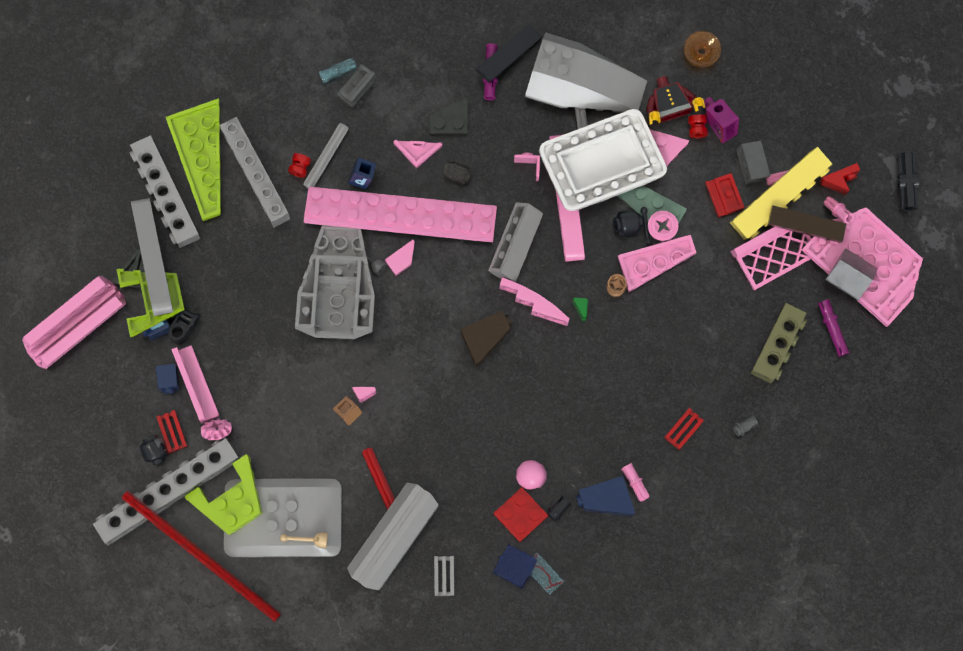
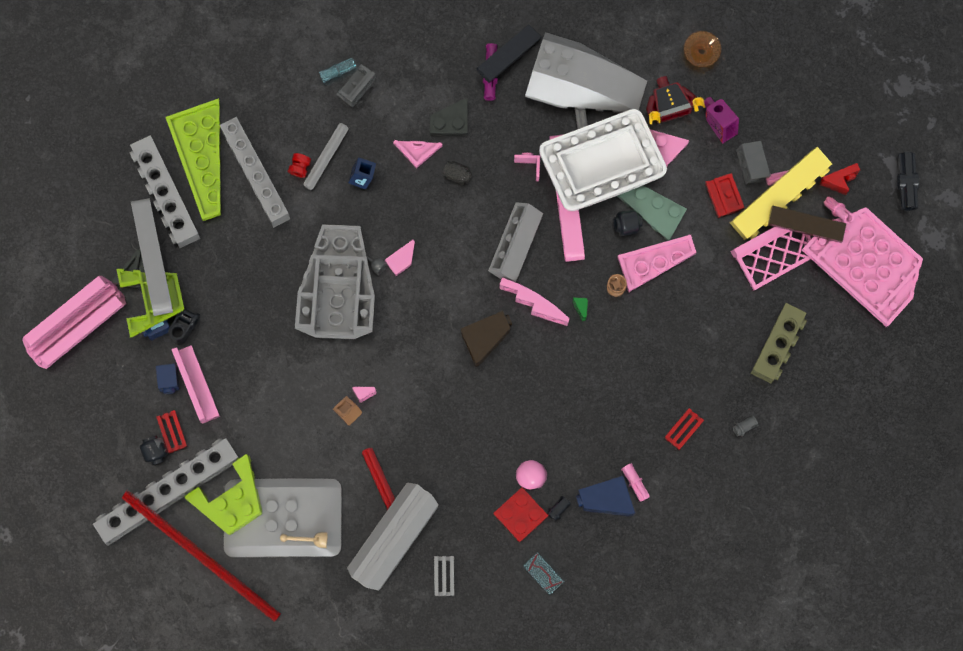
(209, 430): bright pink gear -> none
(400, 214): bright pink plate -> none
(515, 566): clear blue piece -> none
(644, 210): black hinge -> none
(663, 216): bright pink gear -> none
(698, 126): red wheel -> none
(830, 320): magenta pin -> none
(852, 274): flat silver slope -> none

